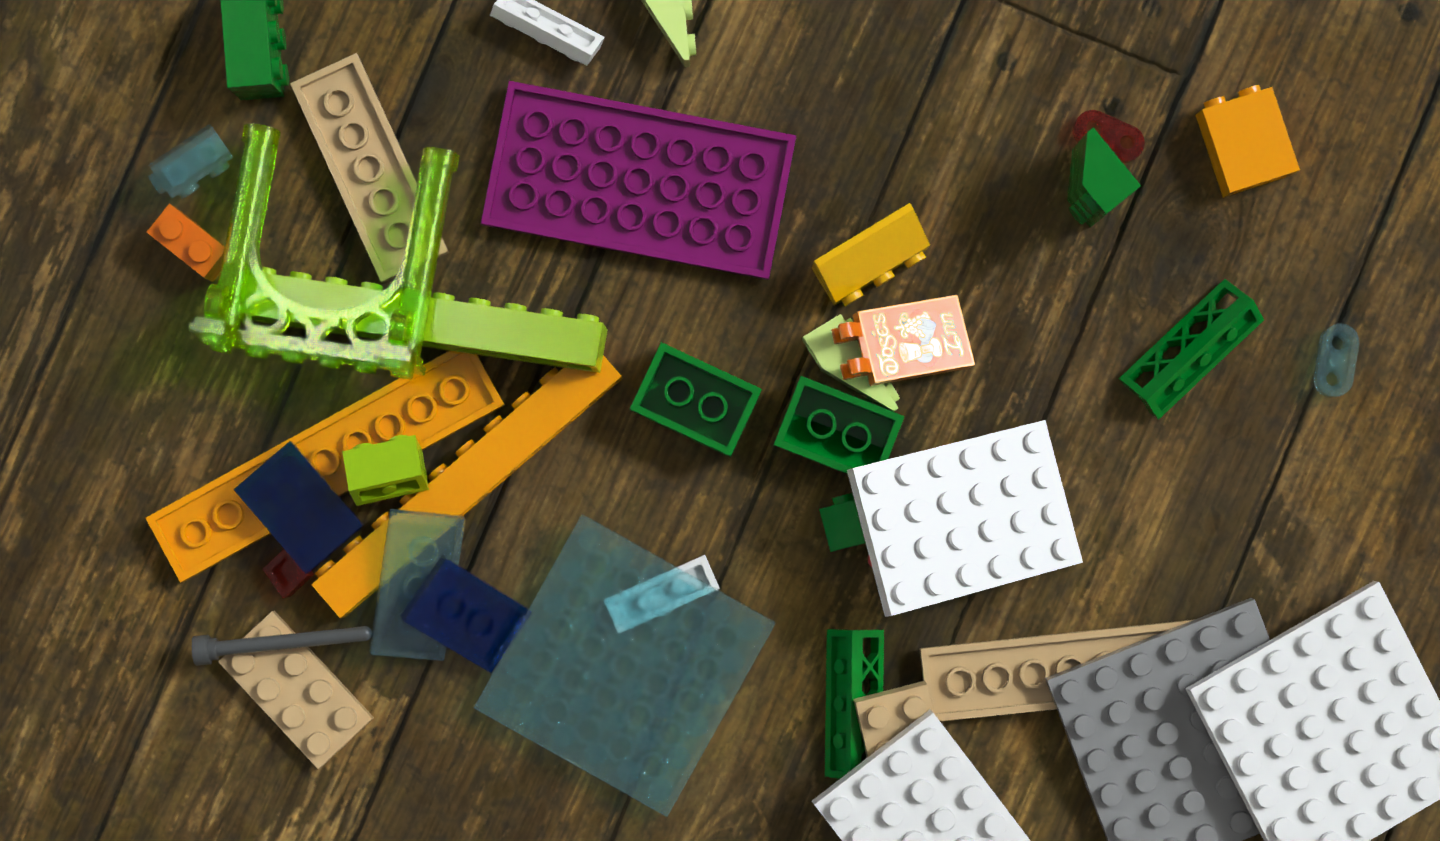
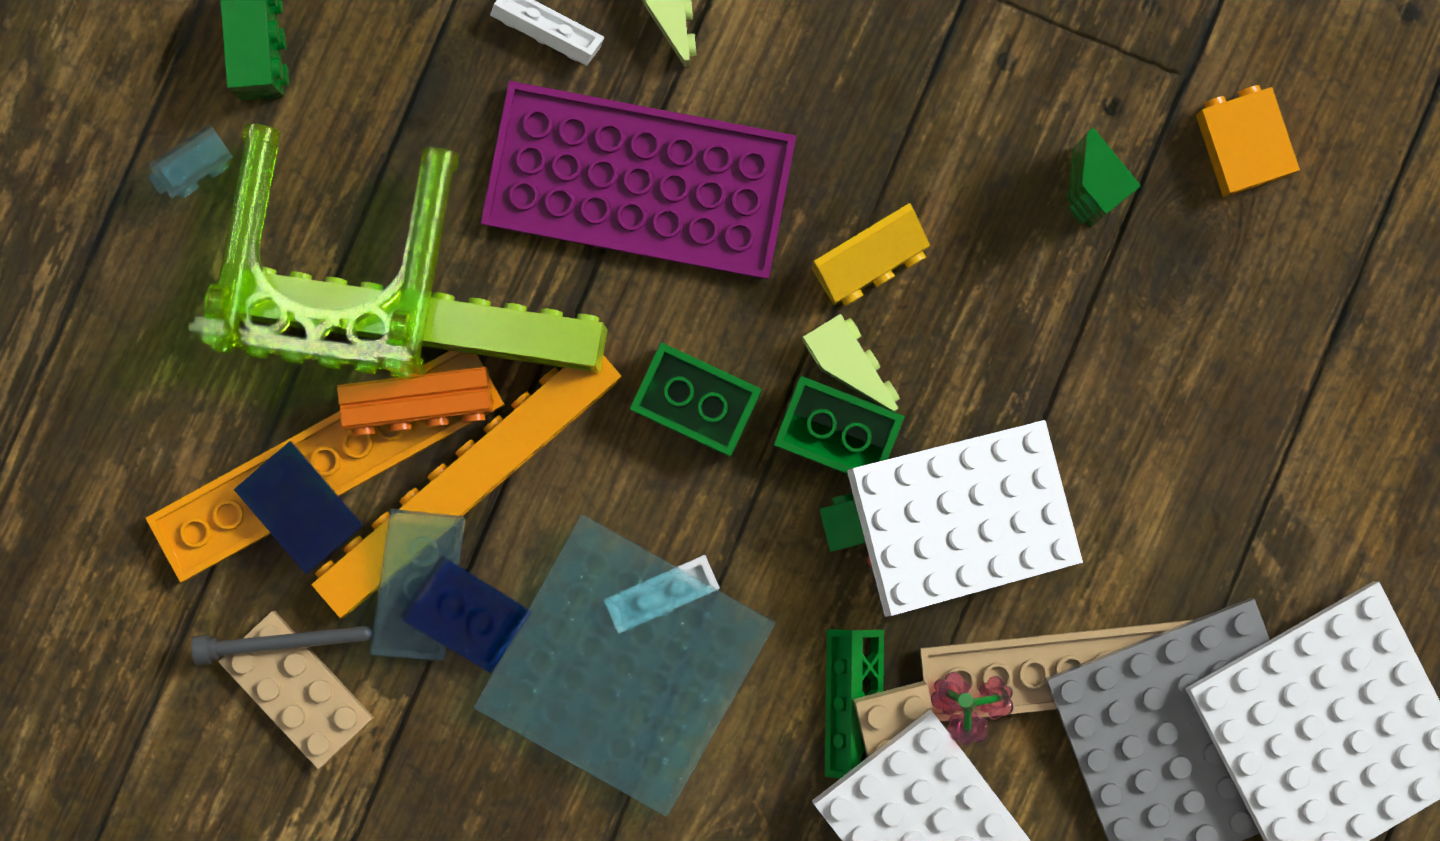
(188, 242): orange brick -> none
(286, 574): clear red plate -> none
(362, 158): tan plate -> none
(385, 469): lime brick -> none
(423, 398): none -> orange brick
(907, 341): tile -> none
(954, 695): none -> clear pink plant
(1111, 131): clear red plate -> none
(1198, 351): green fence -> none
(1339, 362): clear light blue plate -> none

